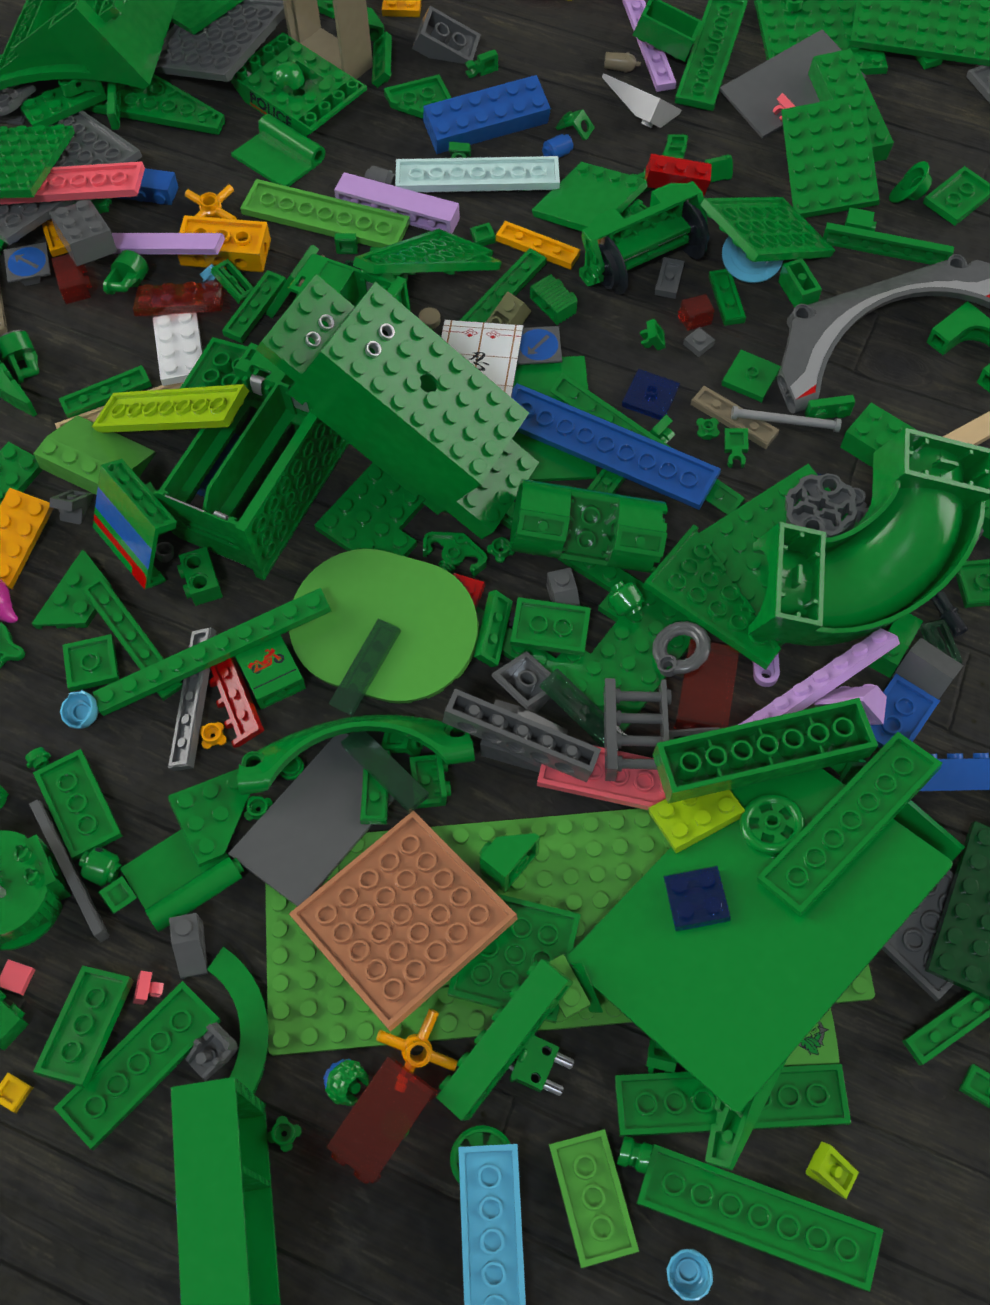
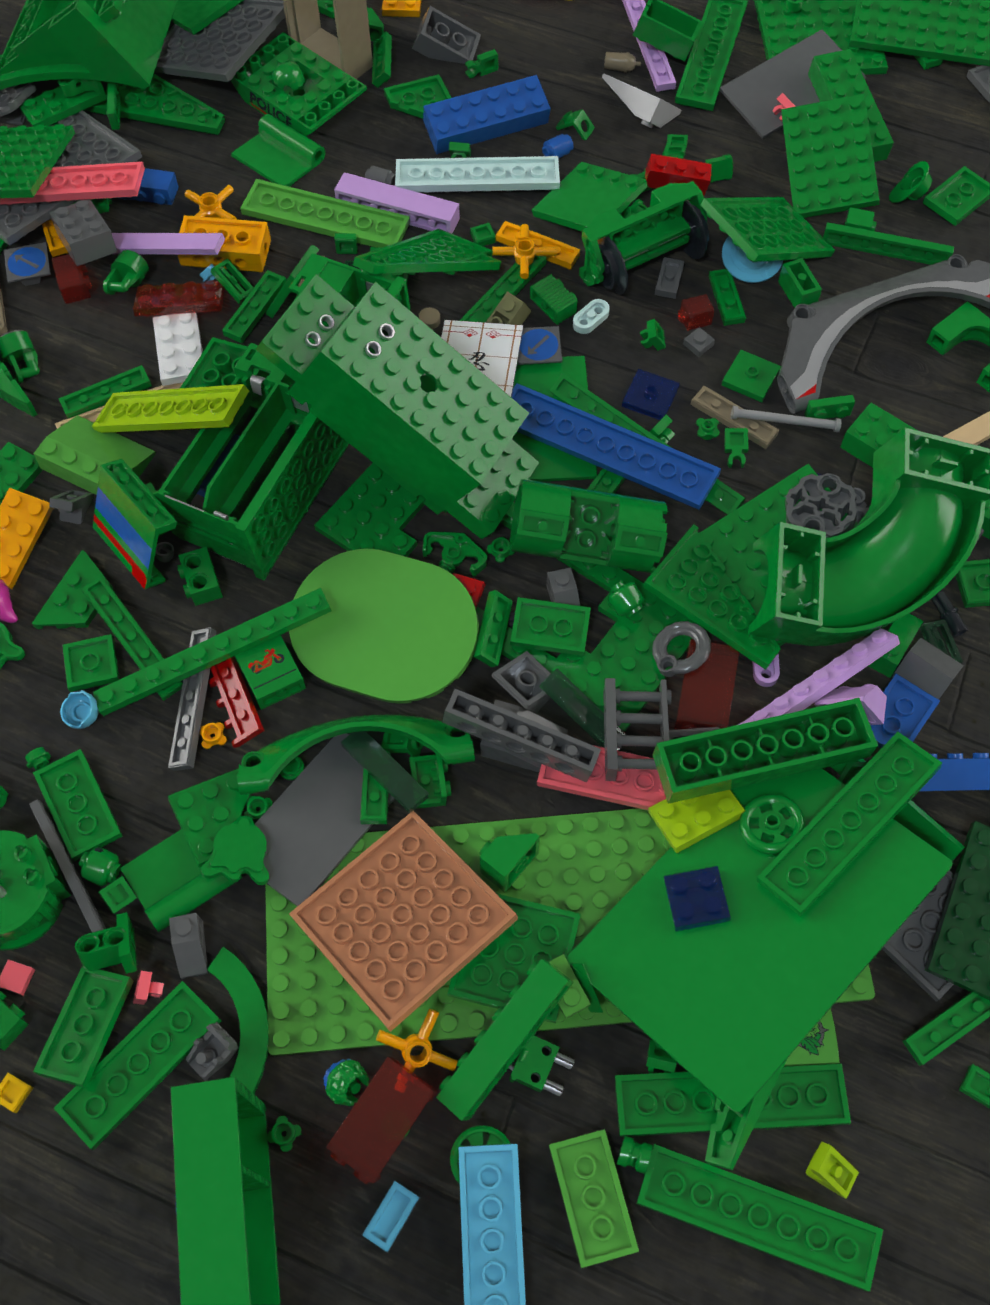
(109, 946): none -> green tile
(238, 851): none -> green tile
(365, 667): clear green tile -> none
(391, 1216): none -> medium azure tile
(524, 251): none -> light orange bar
(588, 319): none -> light aqua plate
(689, 1274): medium azure hair -> none

